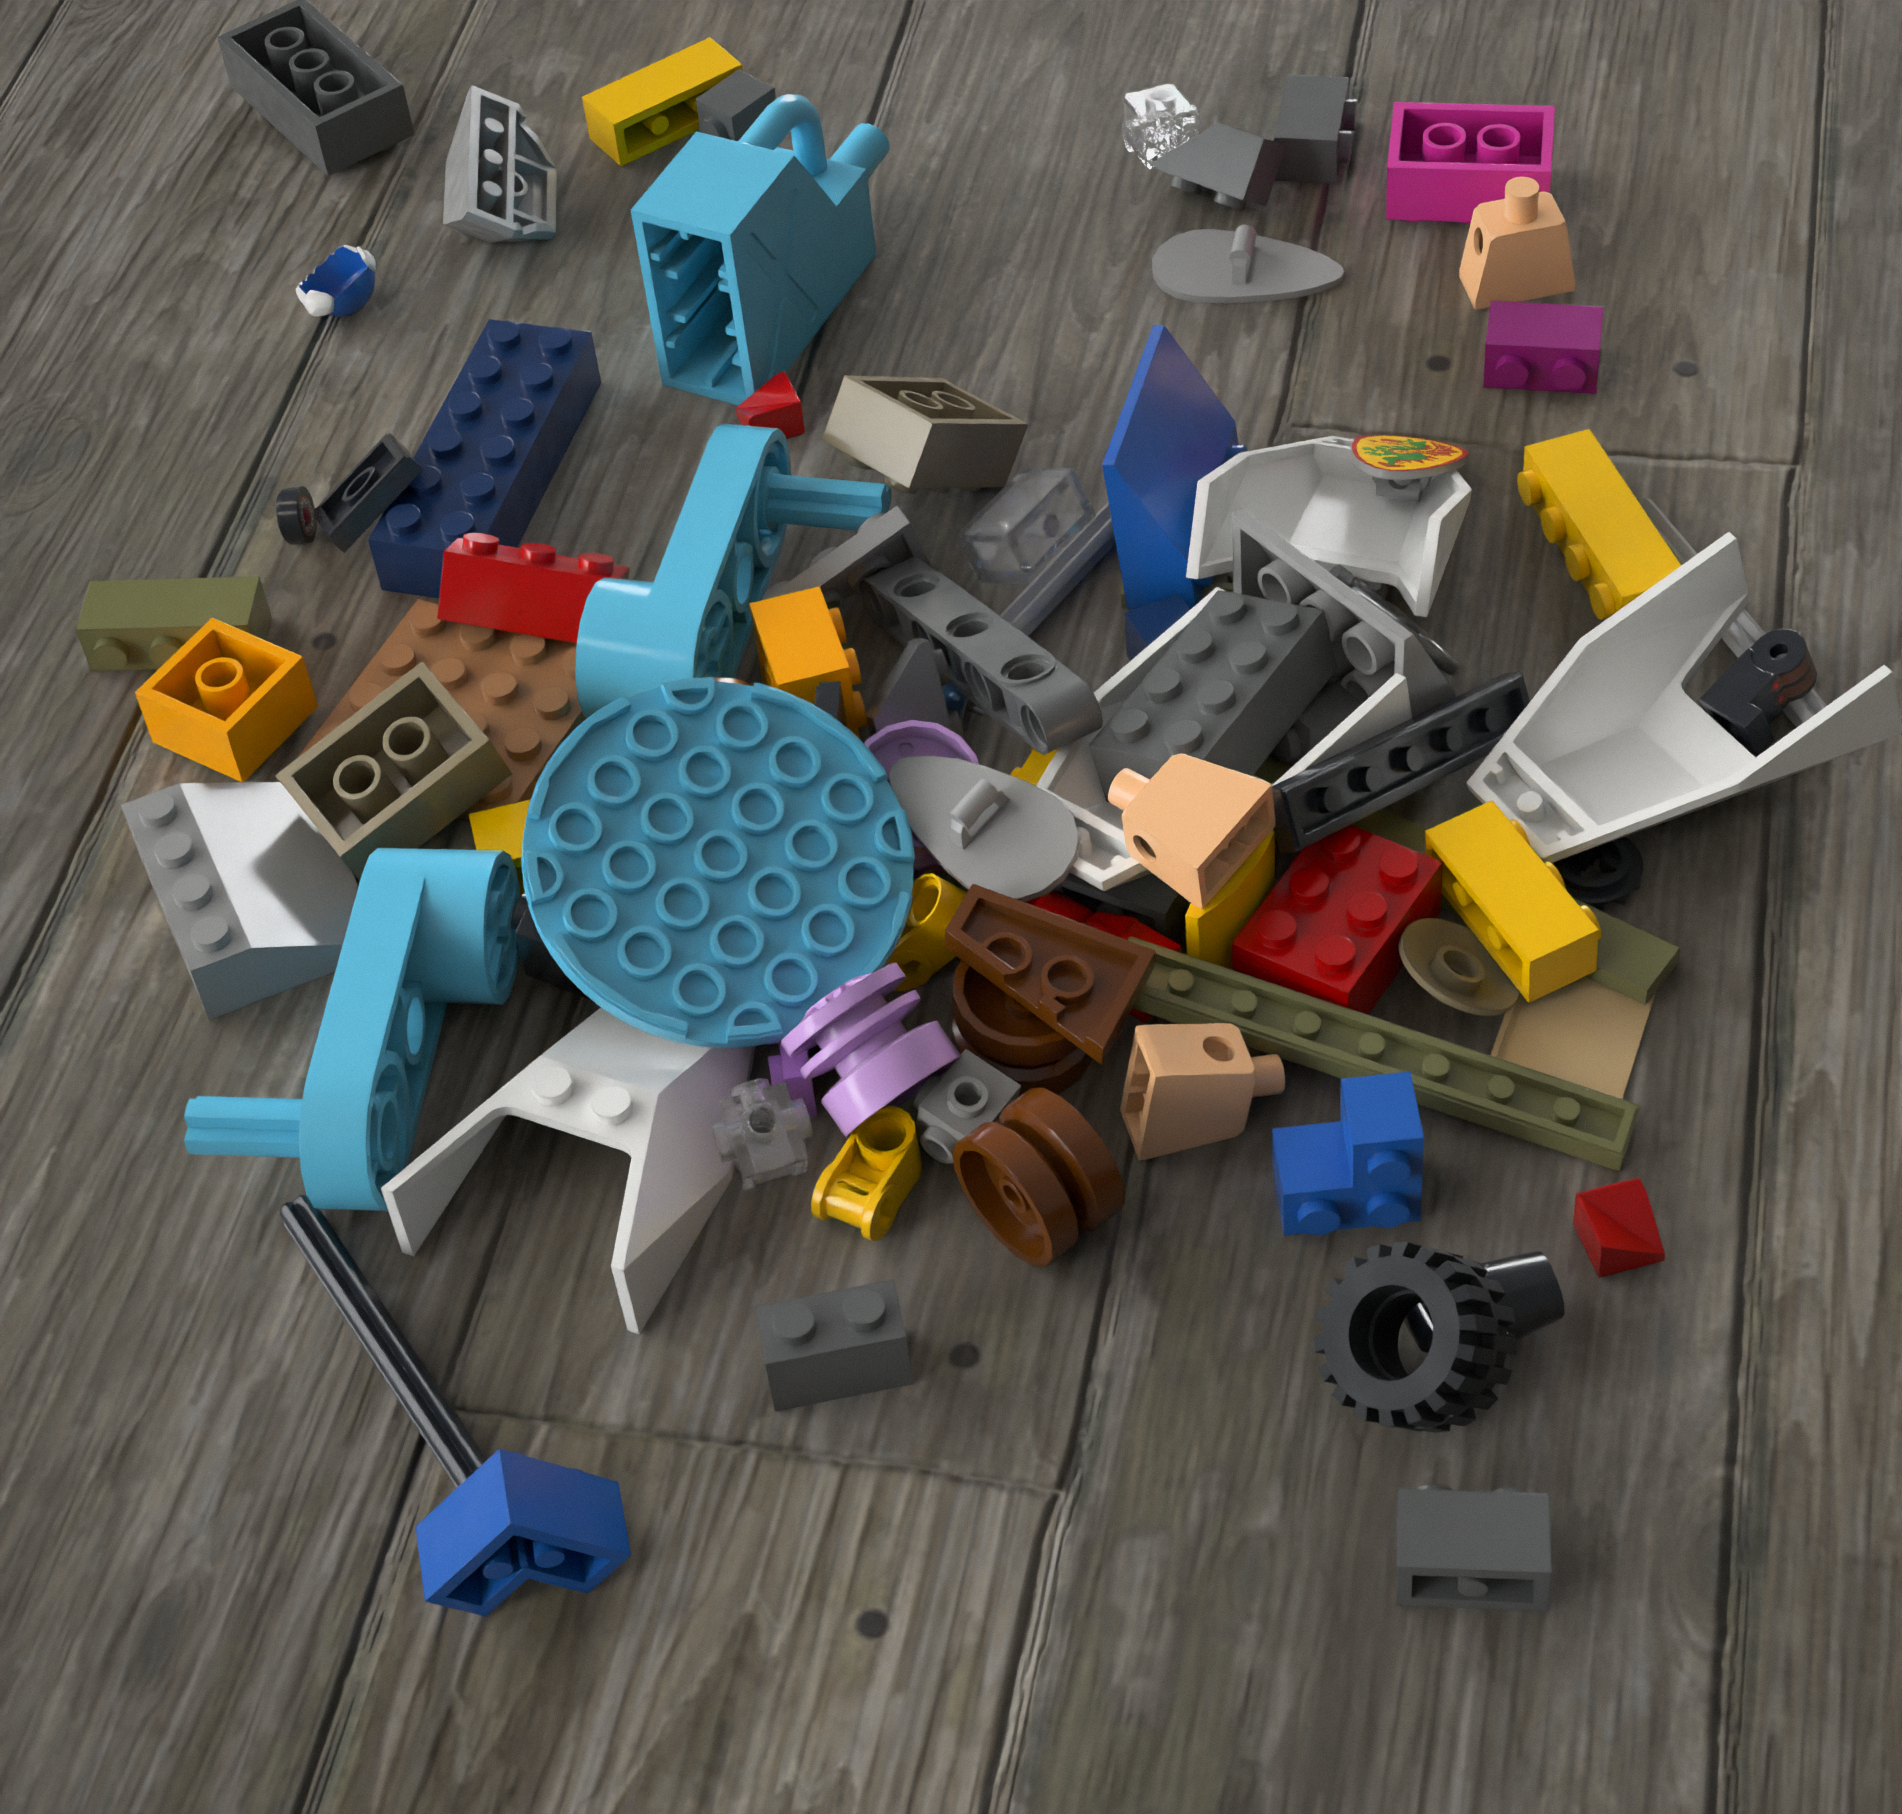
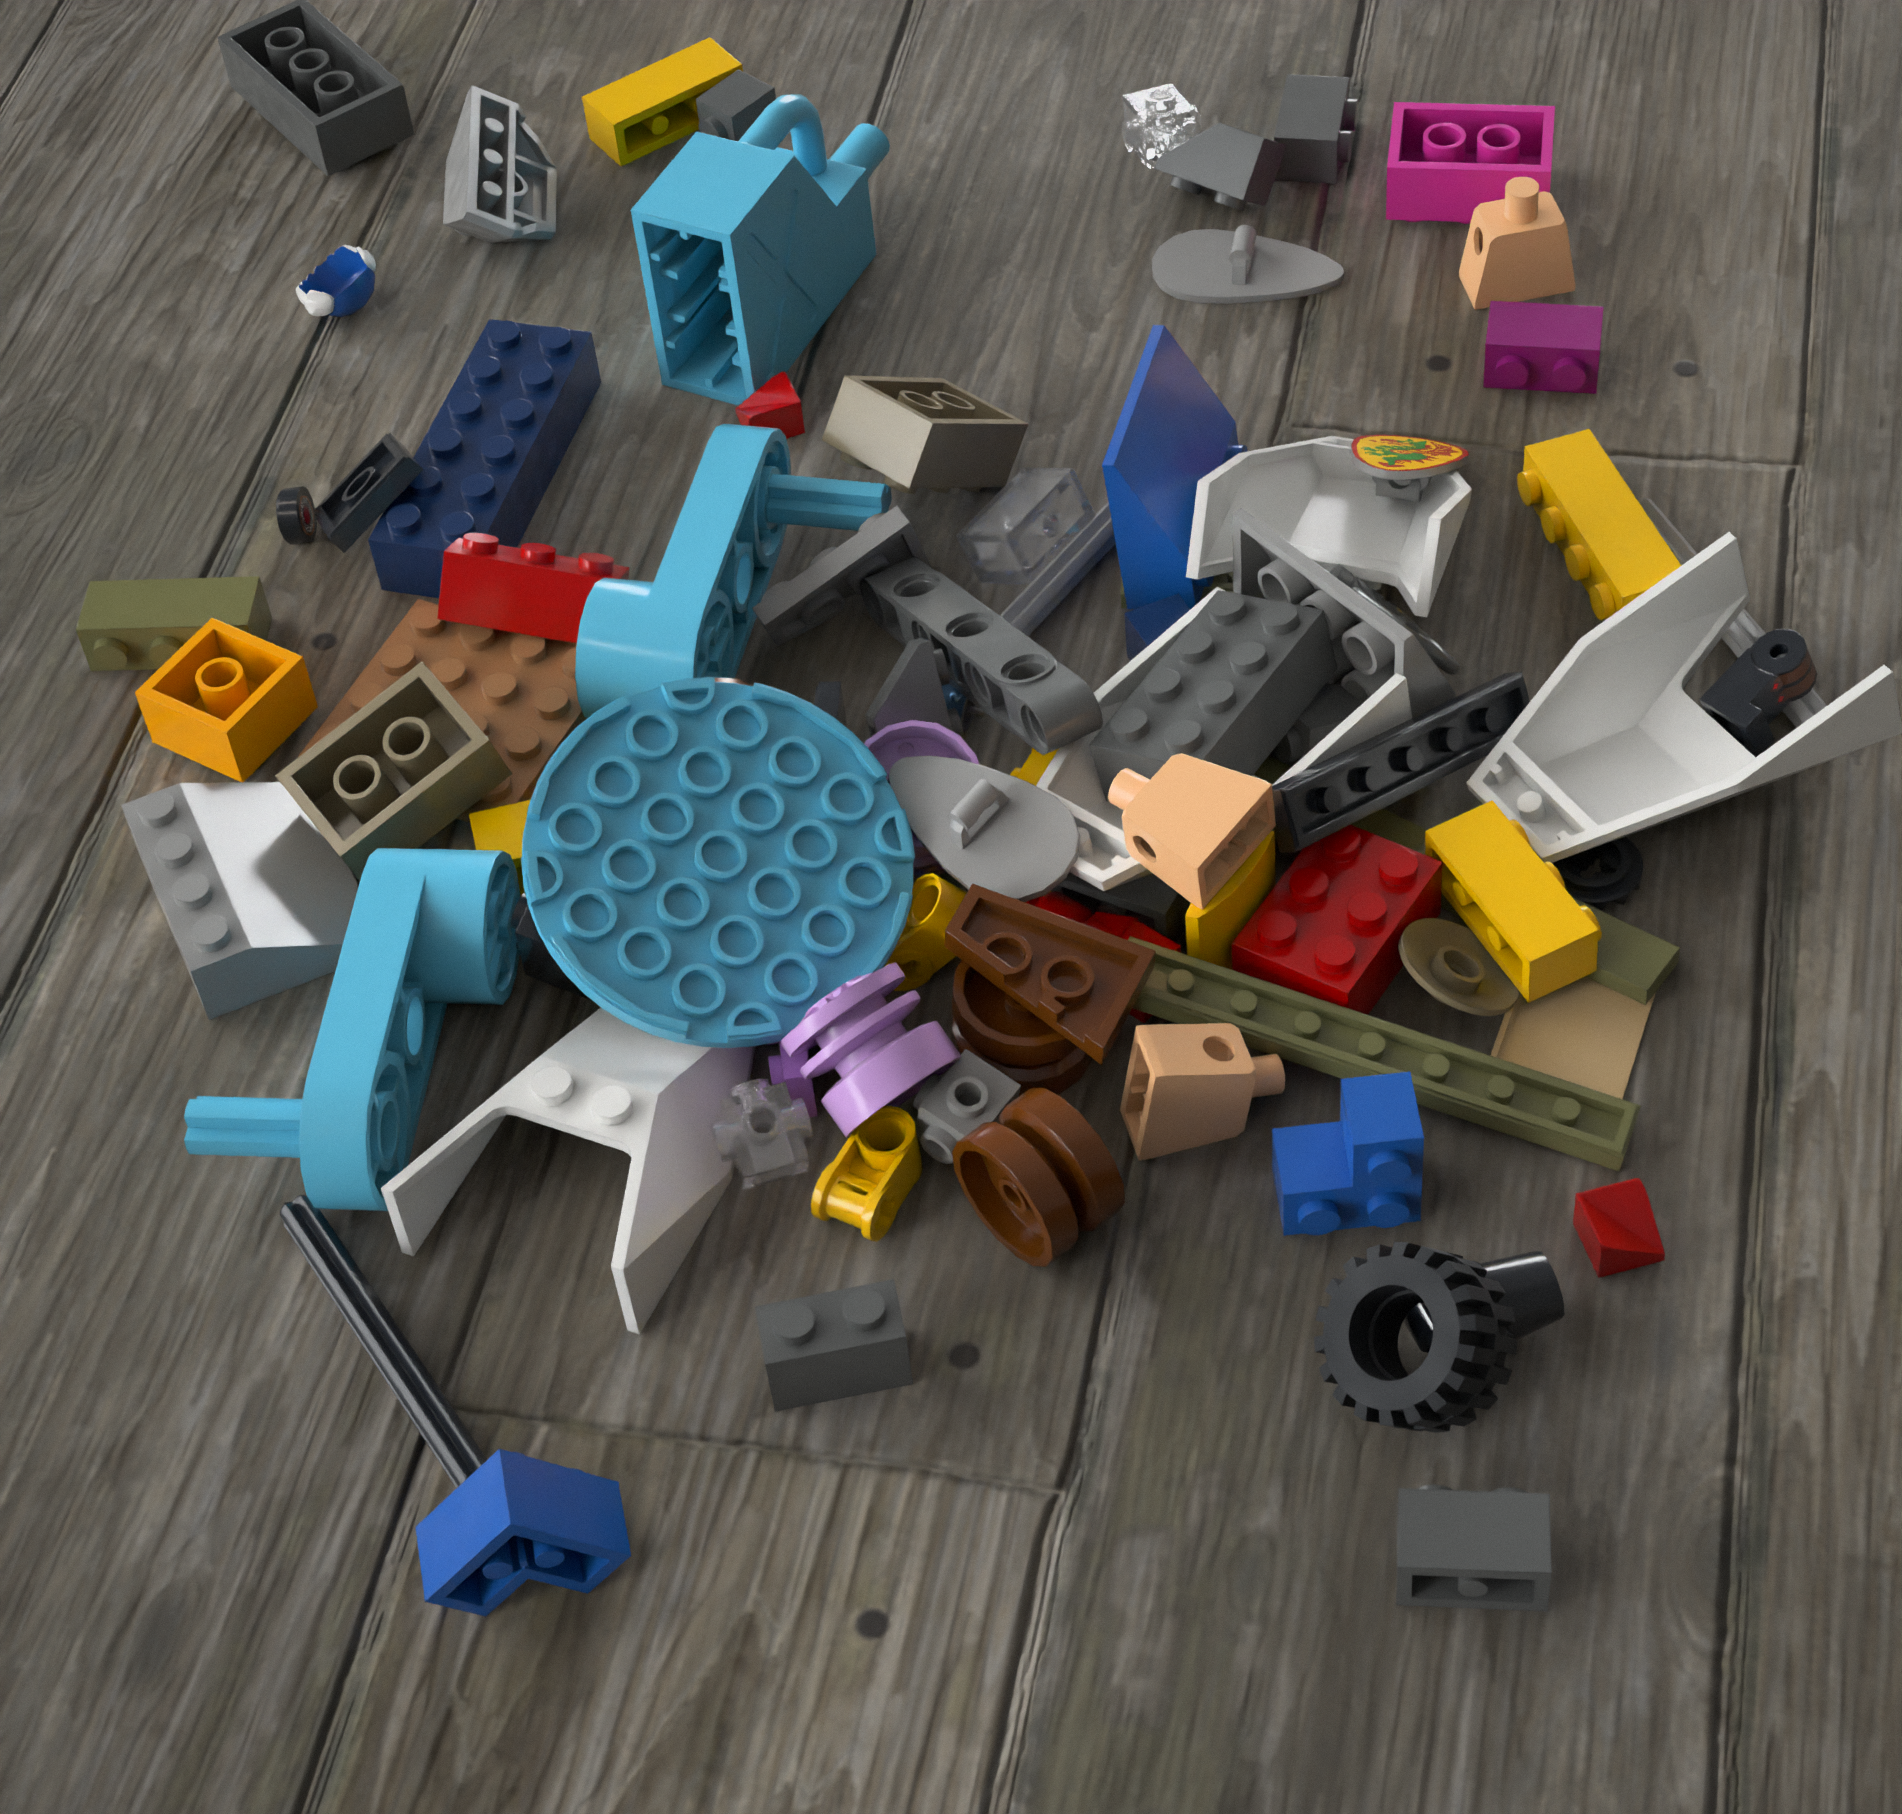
(802, 646): light orange brick -> none

